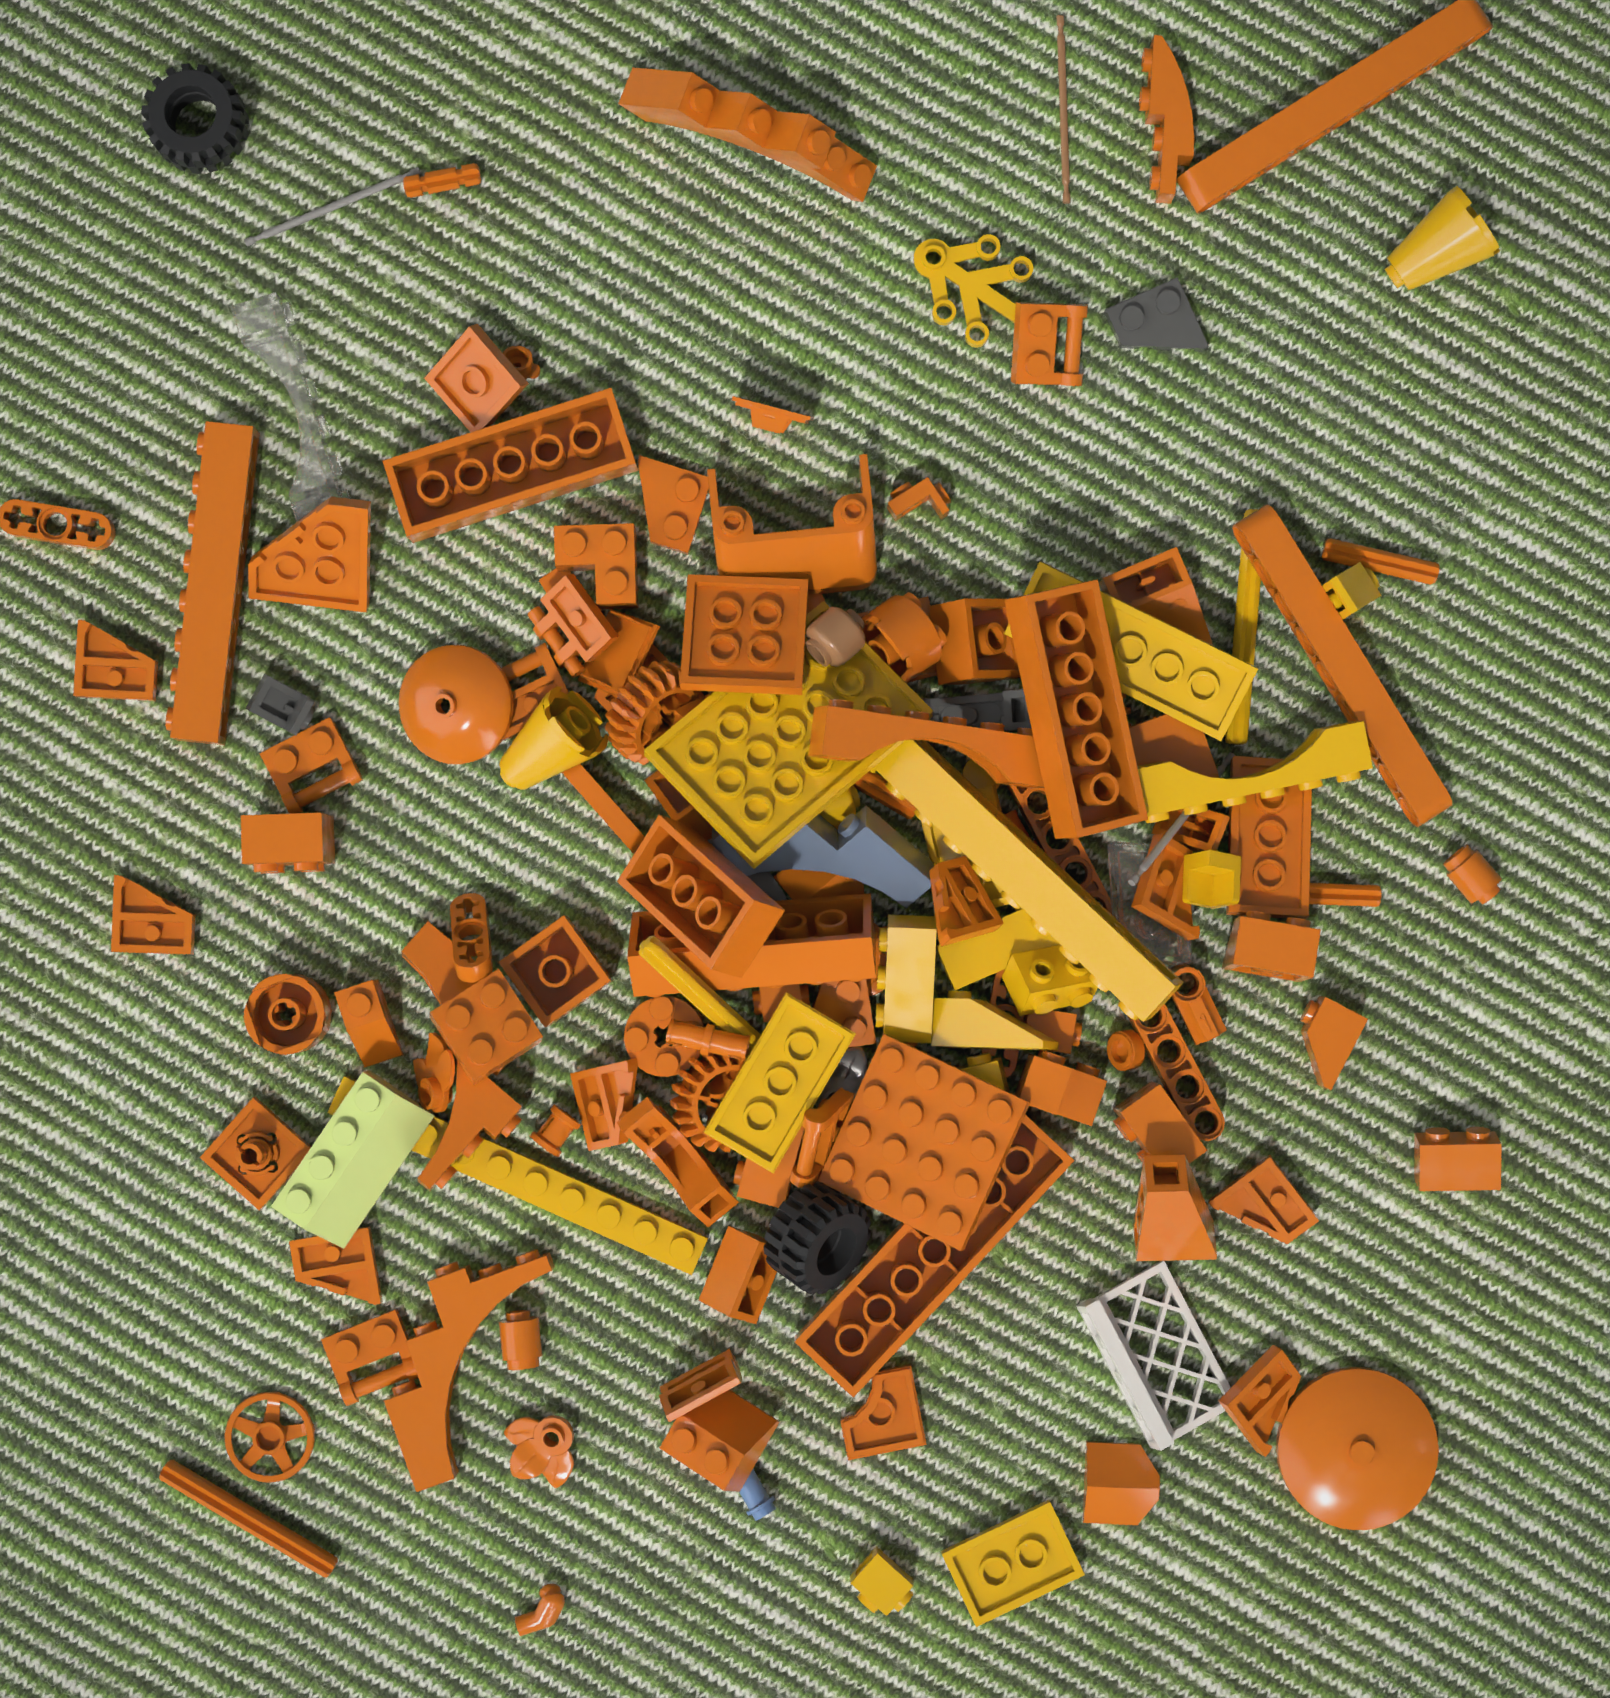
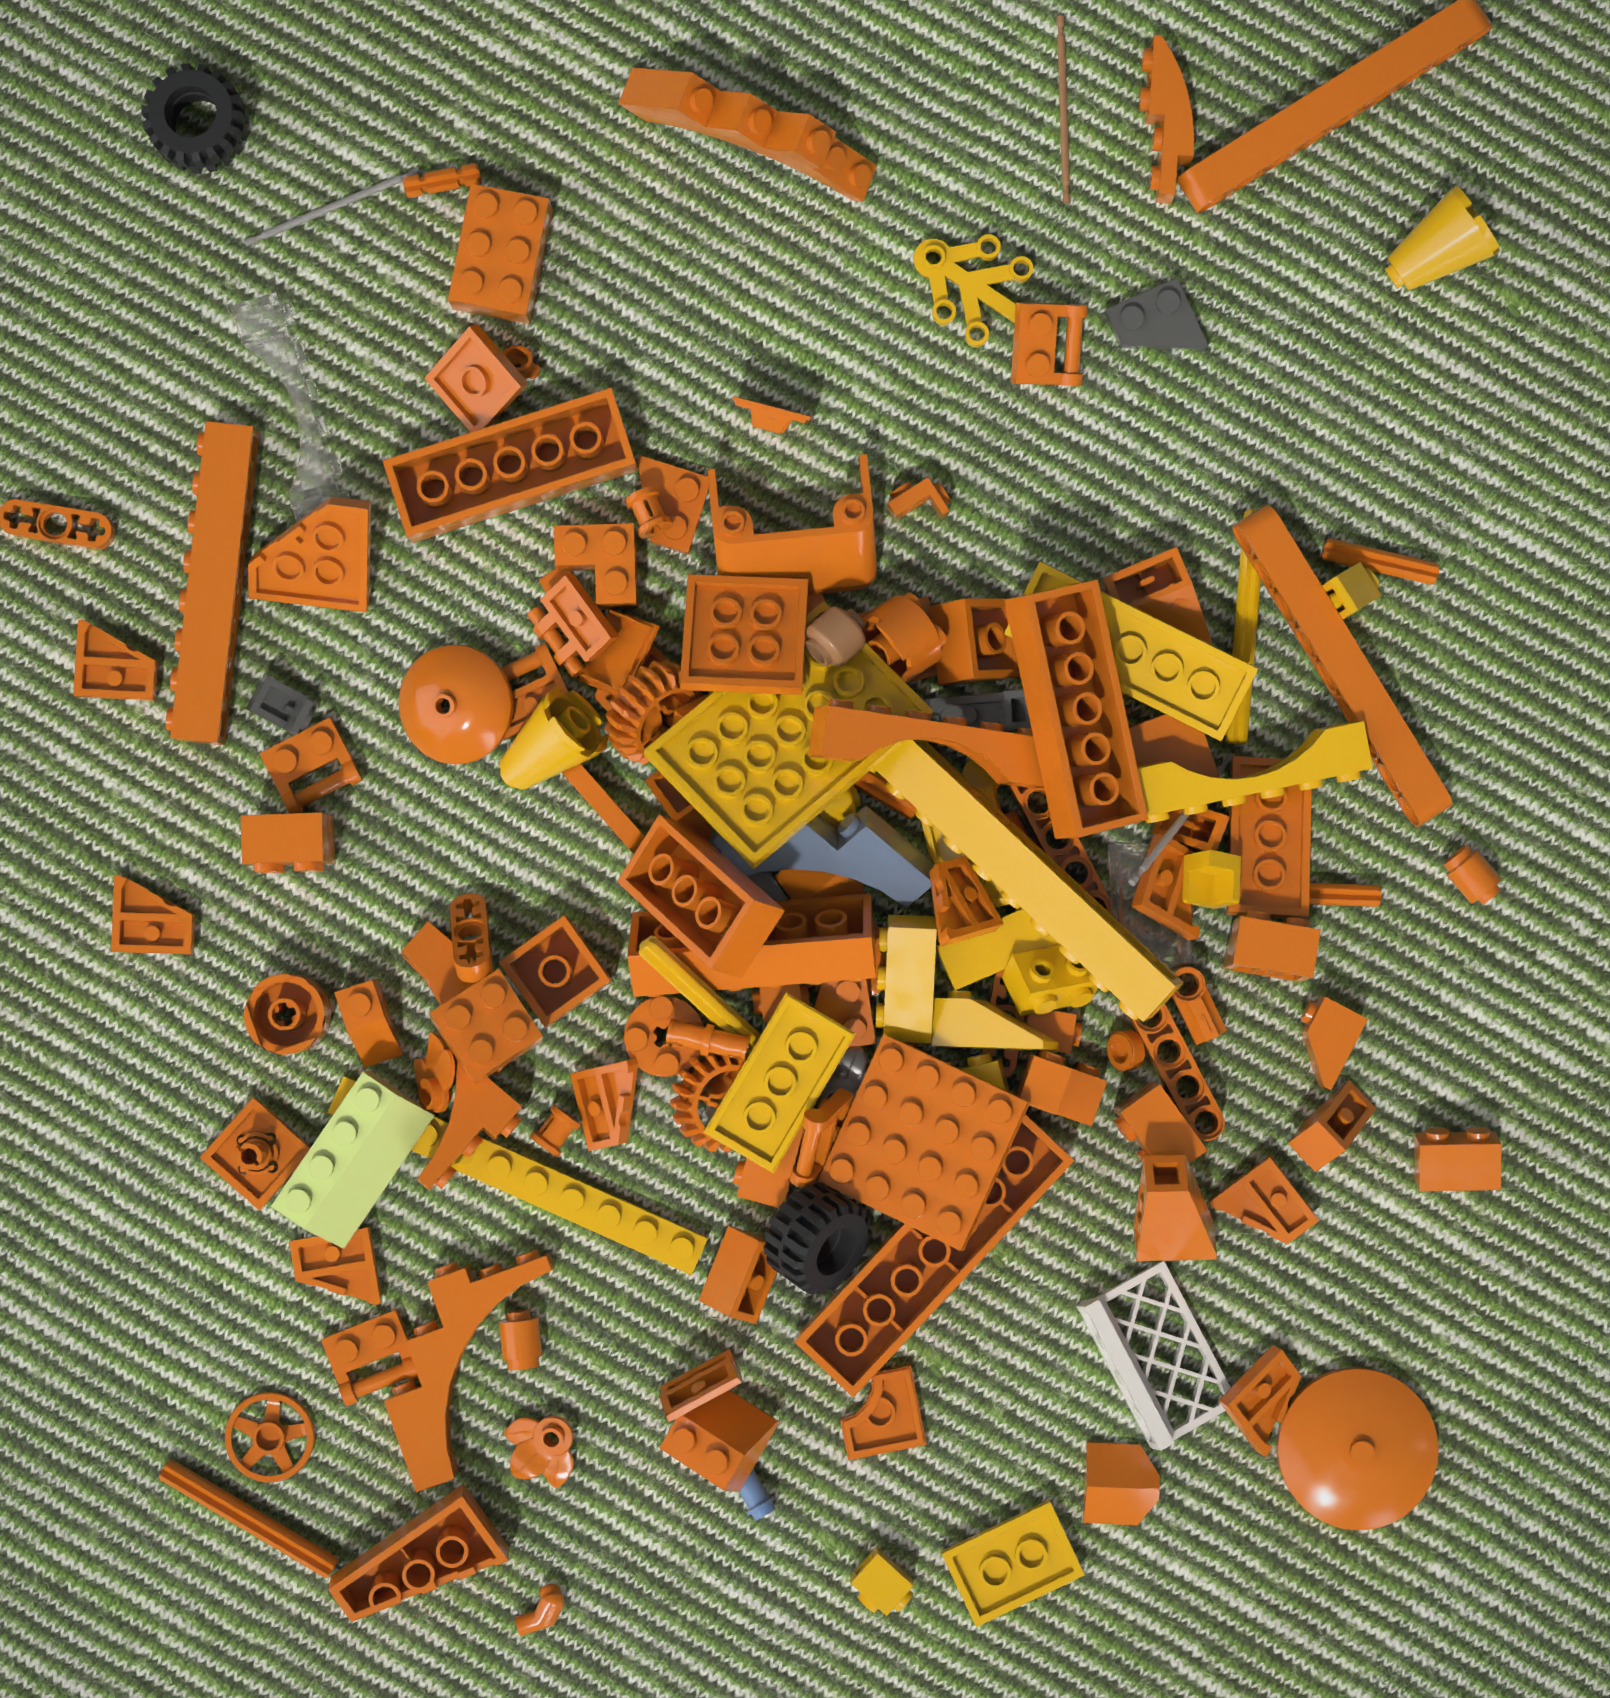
(431, 1549): none -> orange wedge
(500, 254): none -> orange brick
(648, 498): none -> orange bush
(679, 1161): orange arch -> none
(1332, 1126): none -> orange slope

